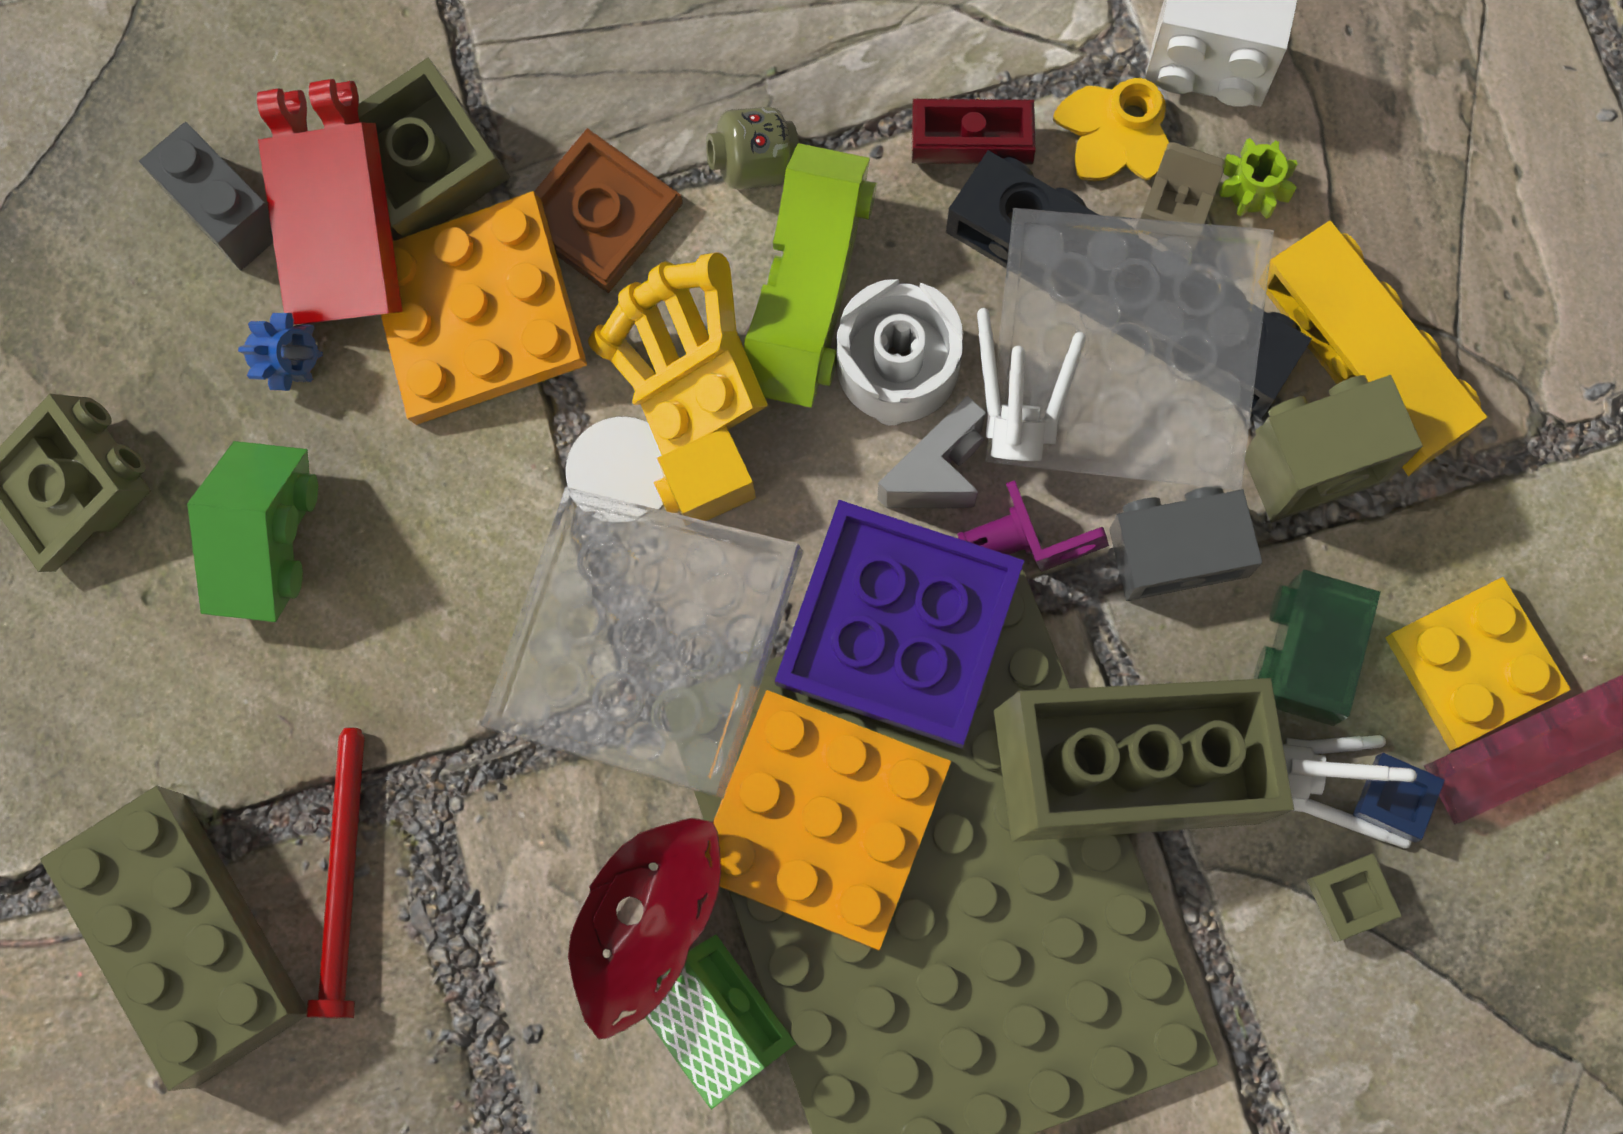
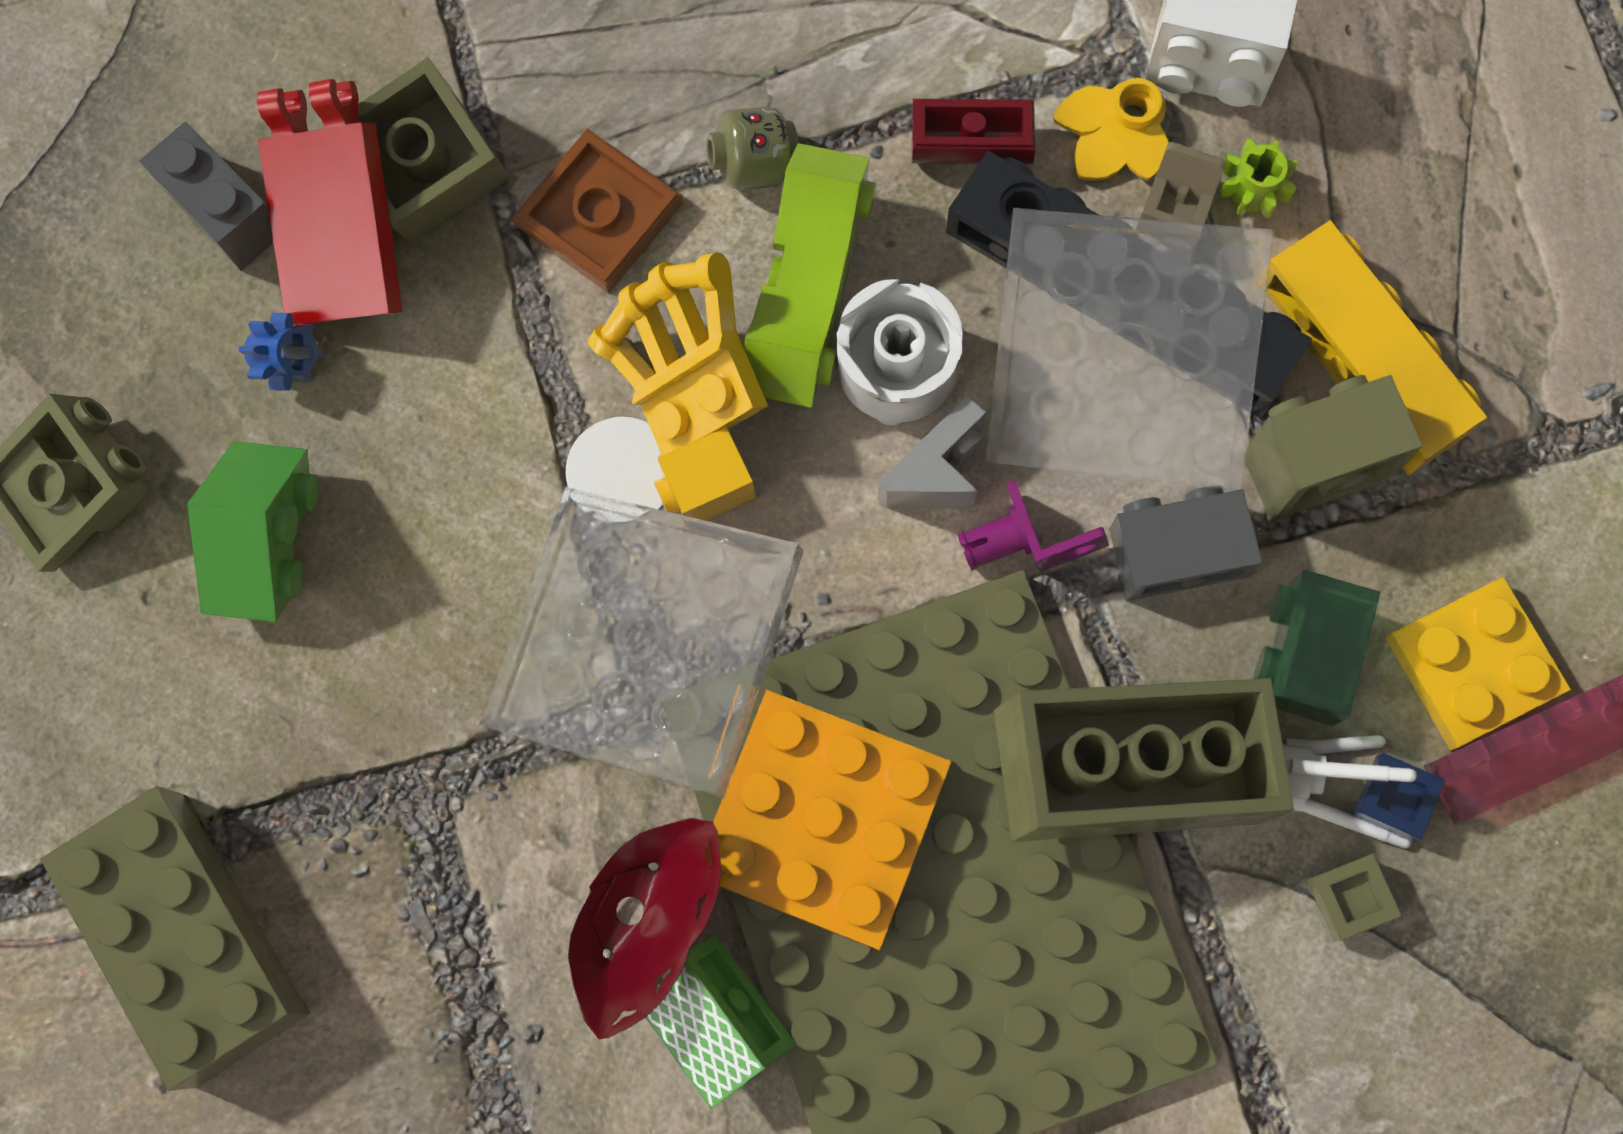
(340, 881): red bar -> none
(480, 310): light orange plate -> none
(899, 623): dark purple plate -> none
(1017, 427): white plant -> none

